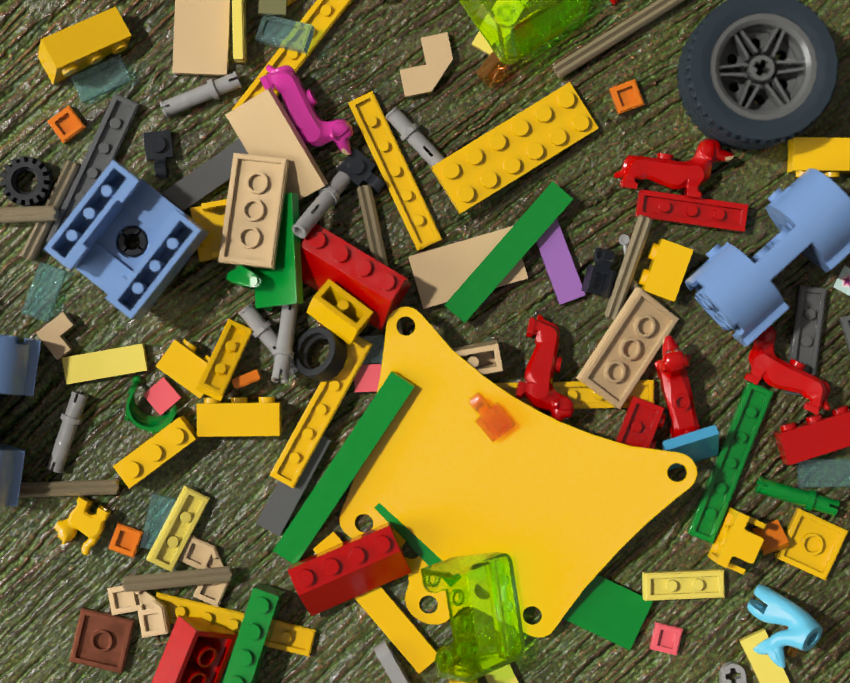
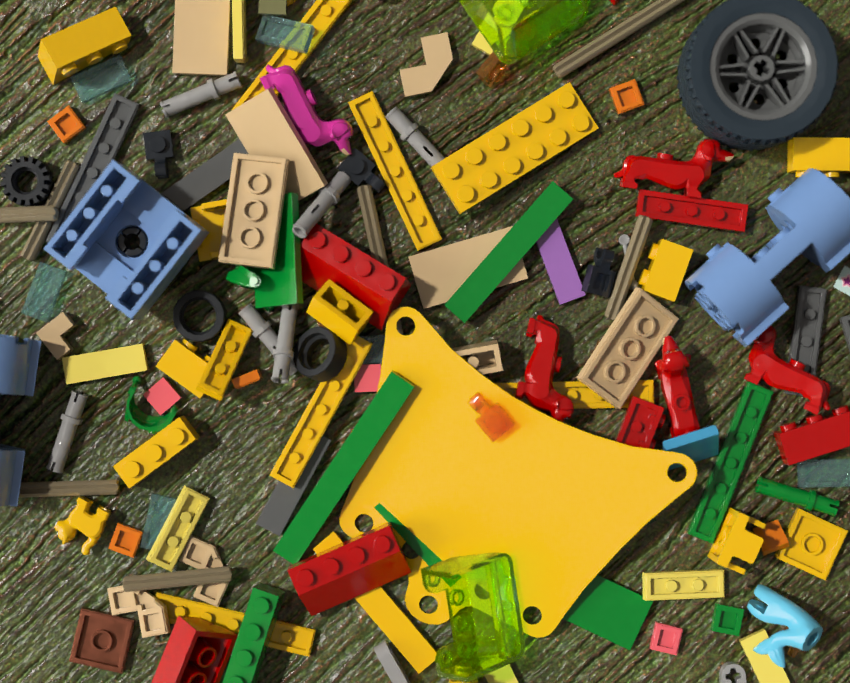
(184, 301): none -> black tyre
(239, 417): yellow brick -> none
(727, 619): none -> green plate

